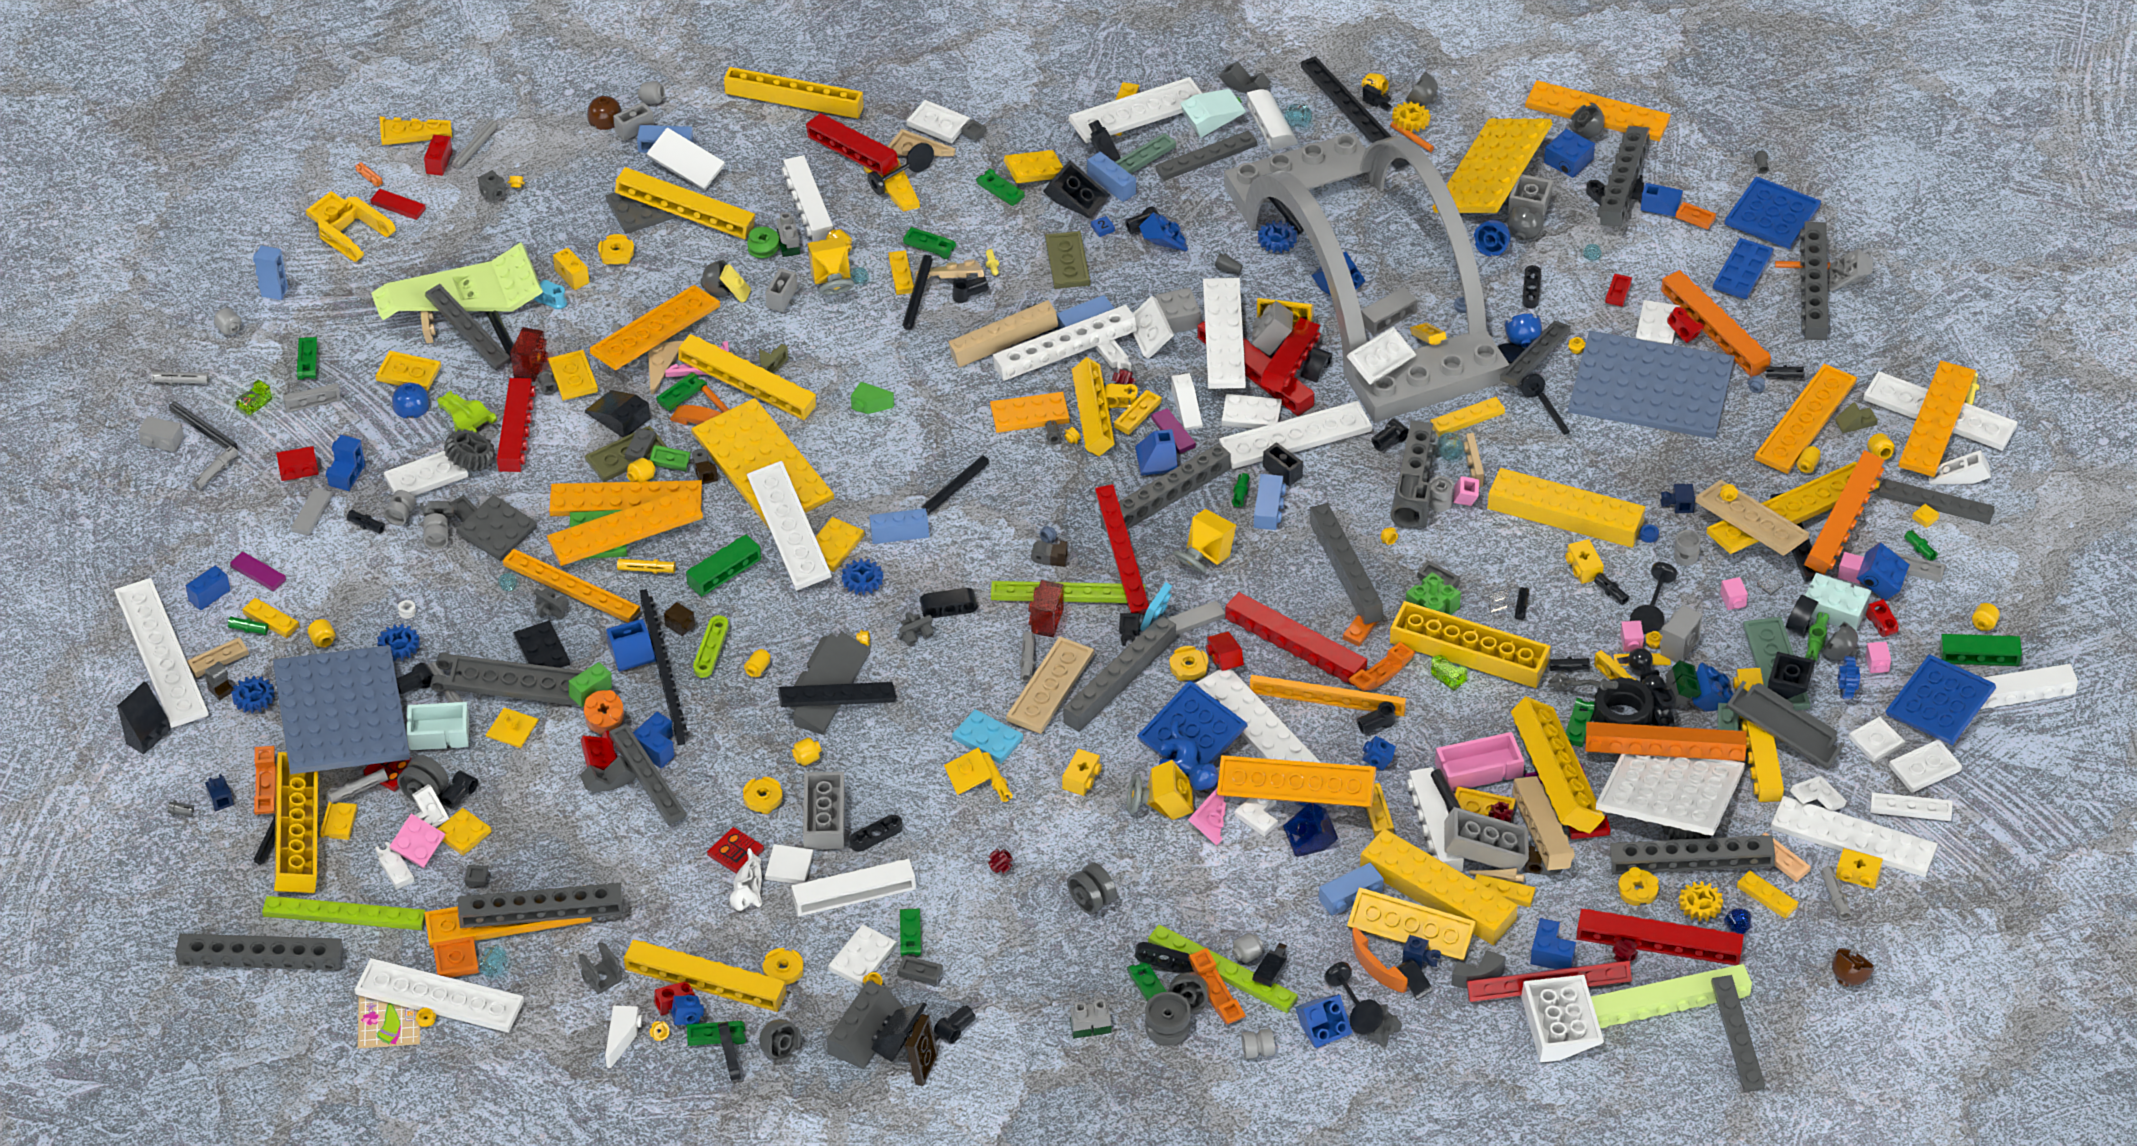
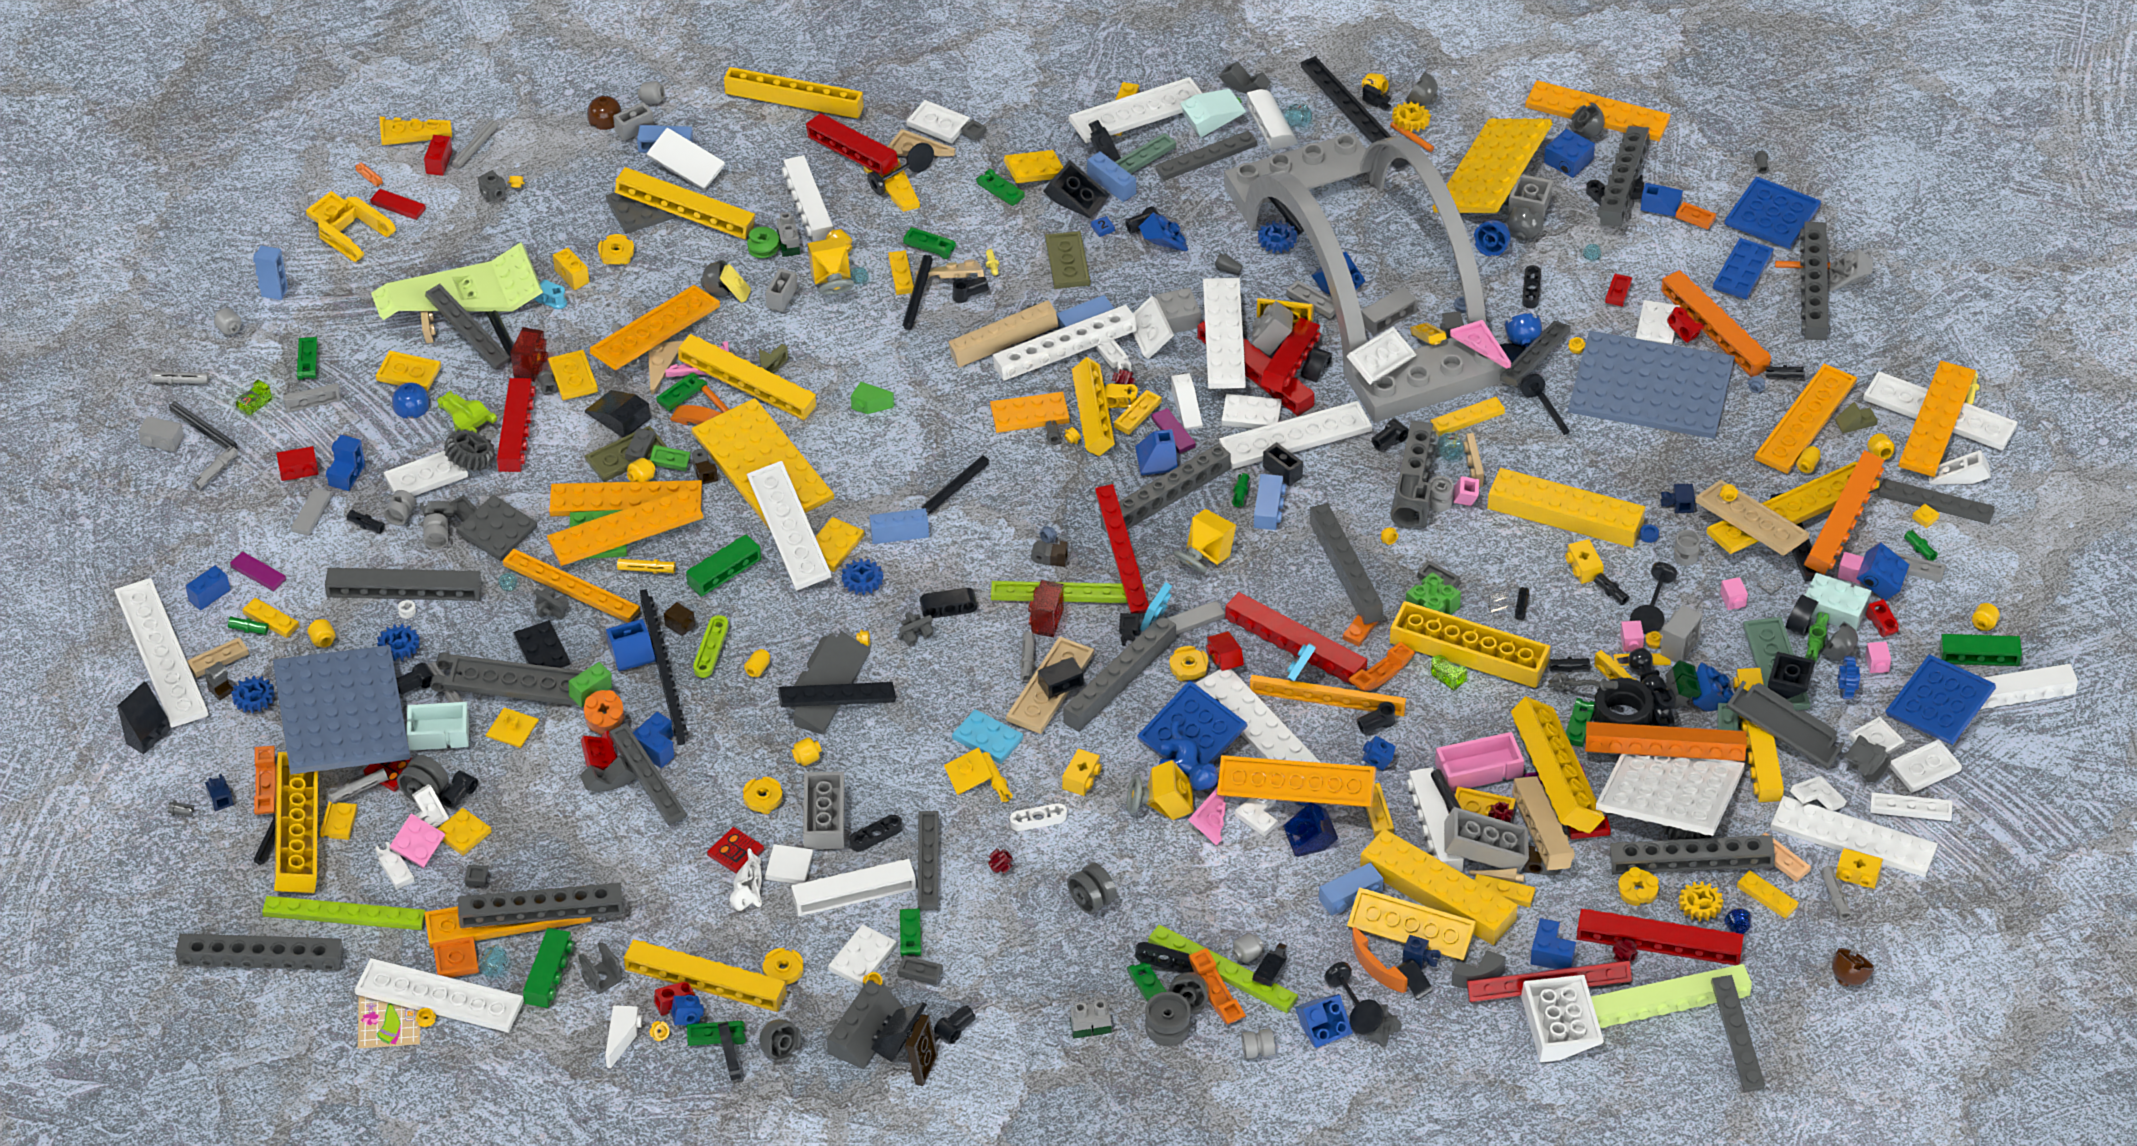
(403, 584): none -> dark grey brick
(548, 968): none -> green brick
(928, 860): none -> dark grey plate
(1033, 823): none -> white beam
(1060, 677): none -> black brick
(1296, 667): none -> medium azure plate
(1308, 295): none -> light grey plate
(1450, 321): none -> dark grey brick
(1479, 338): none -> bright pink wing
(1868, 759): none -> dark grey piece

